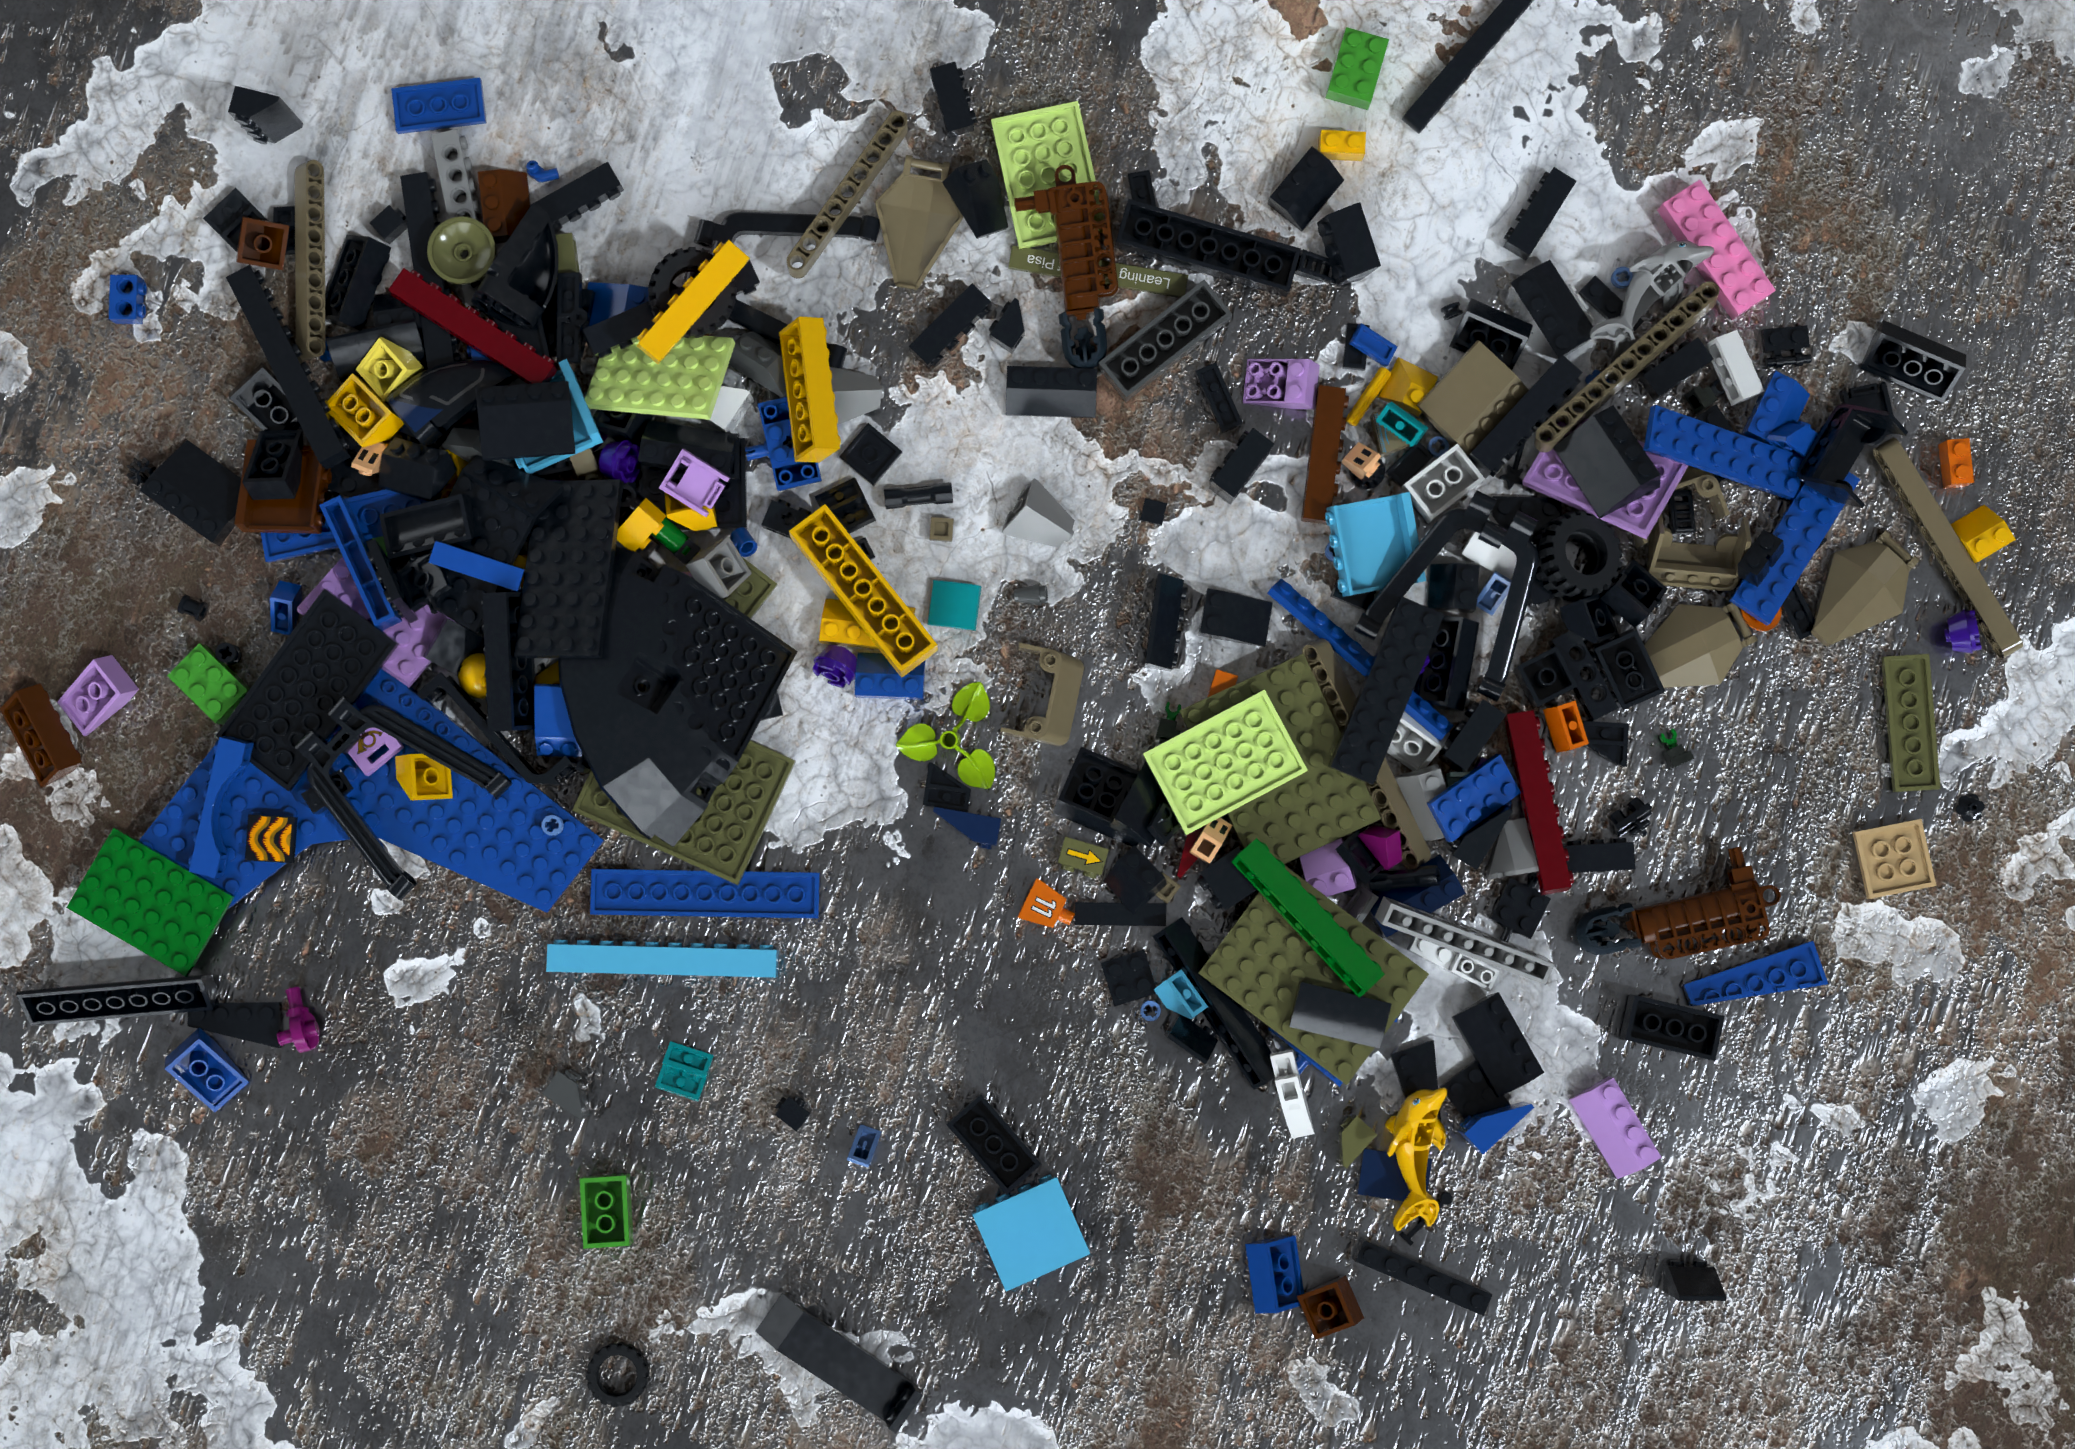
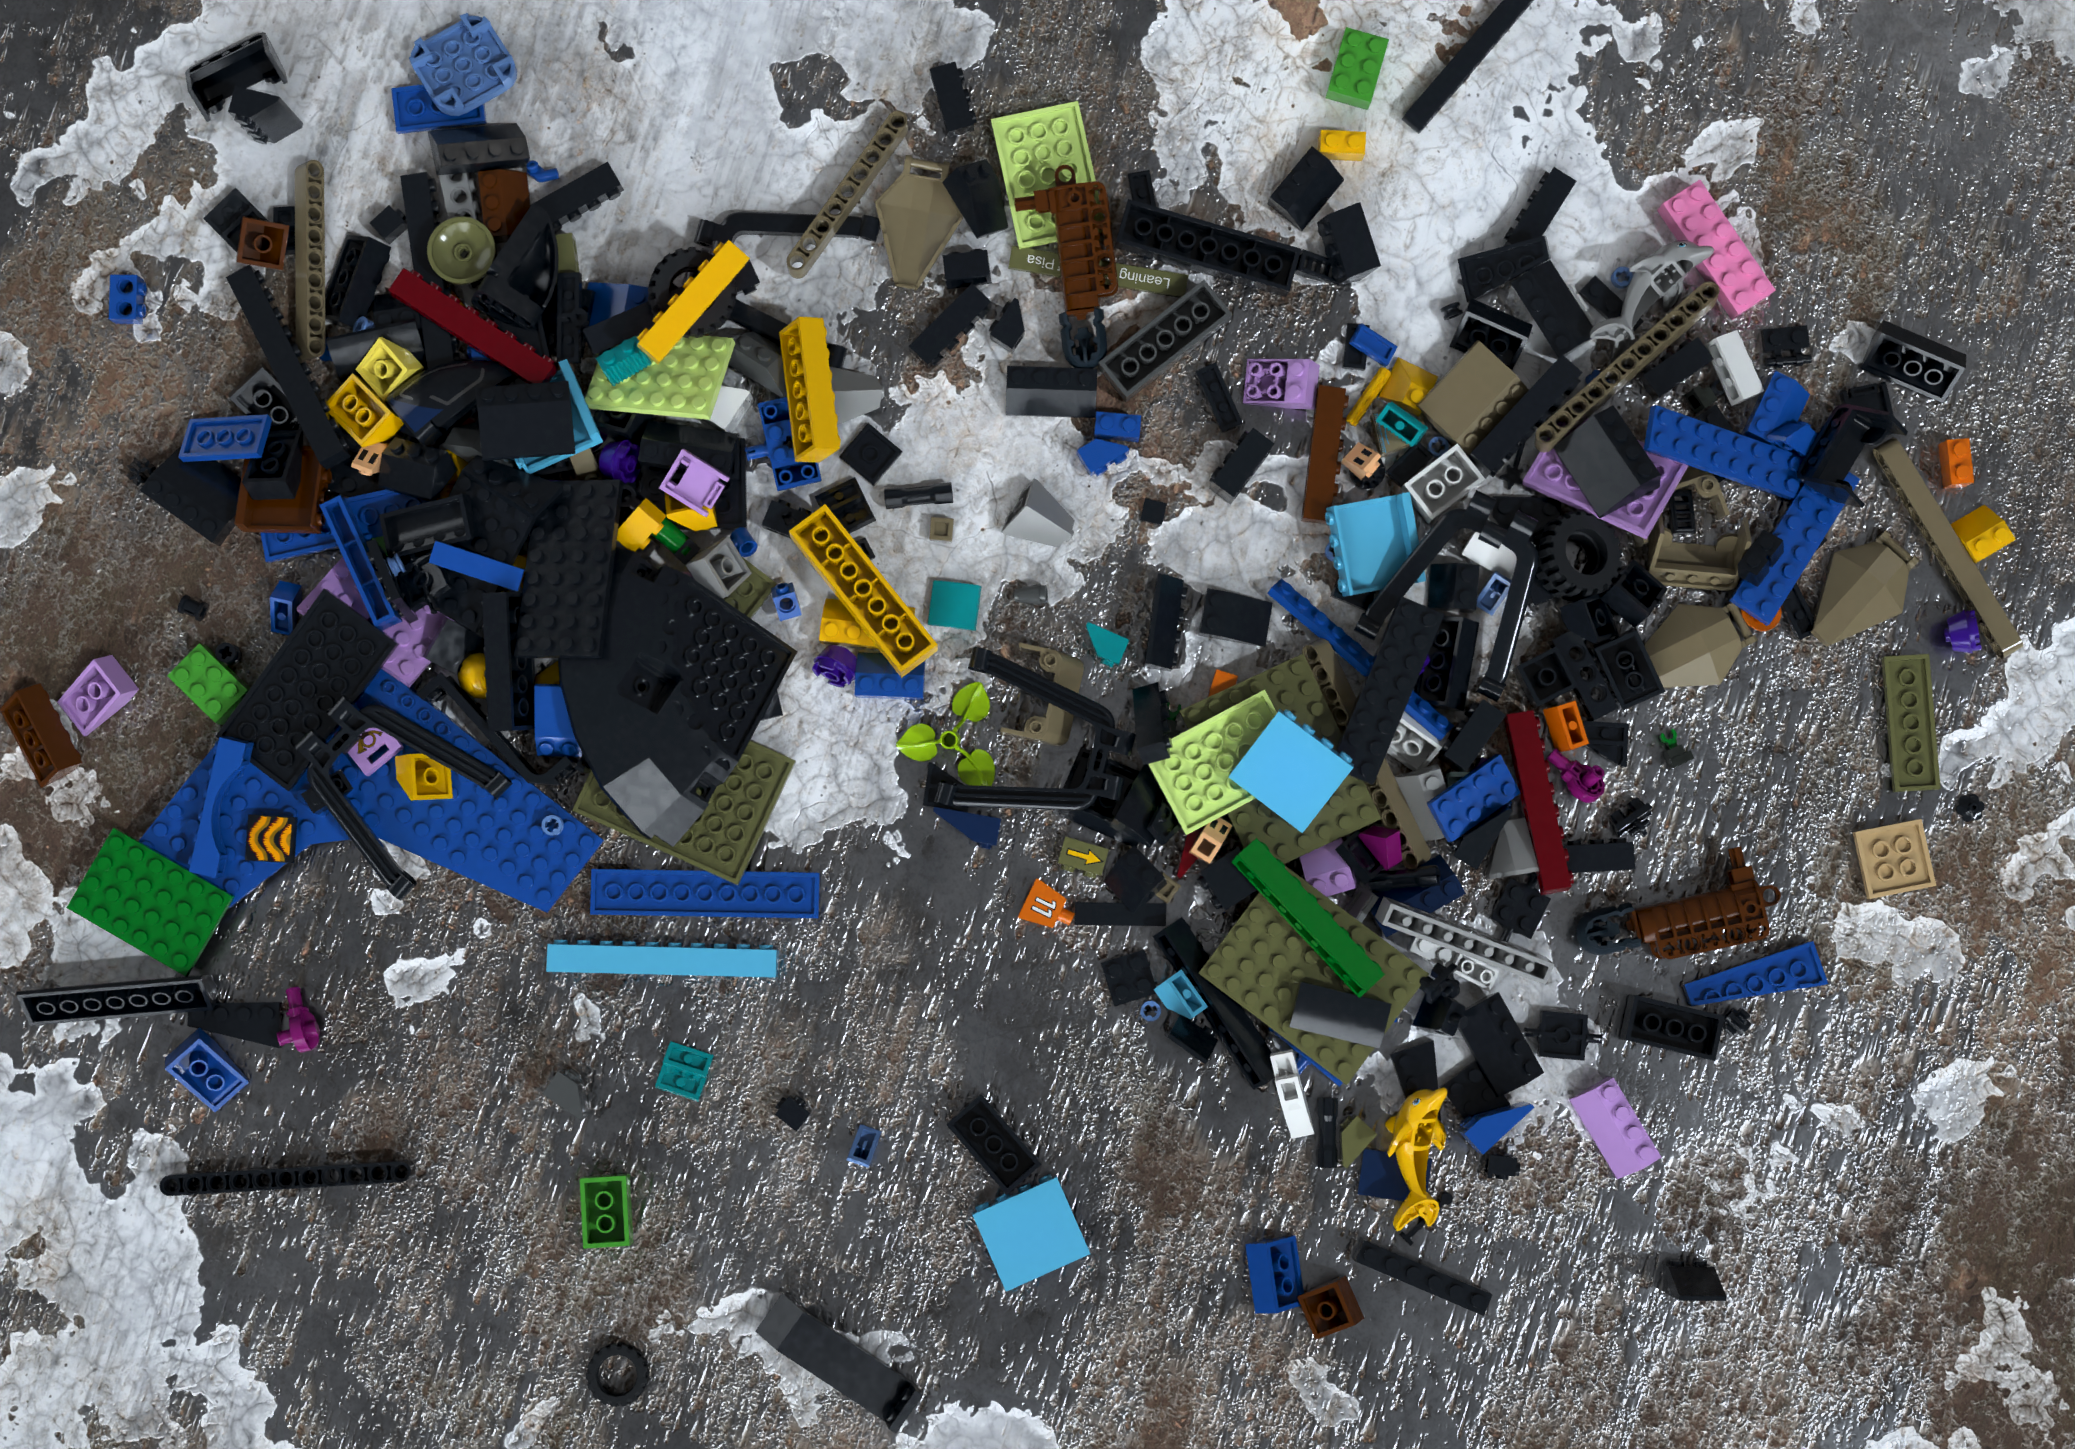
(225, 438): none -> blue plate
(240, 66): none -> black windscreen
(277, 1181): none -> black beam
(362, 324): none -> medium blue bush
(395, 564): none -> medium blue bush
(463, 65): none -> medium blue tile
(478, 149): none -> black slope
(623, 361): none -> teal brick
(786, 609): none -> blue brick
(967, 268): none -> black brick
(1095, 782): none -> black piece
(1100, 454): none -> blue slope
(1107, 645): none -> teal slope
(1117, 426): none -> blue brick
(1152, 723): none -> black brick
(1292, 770): none -> medium azure panel
(1327, 1151): none -> black axle
(1441, 1016): none -> black torso
(1443, 984): none -> black hips
(1498, 266): none -> black wing
(1501, 1166): none -> black brick
(1562, 1035): none -> black plate
(1579, 777): none -> magenta pin
(1736, 1021): none -> black gear

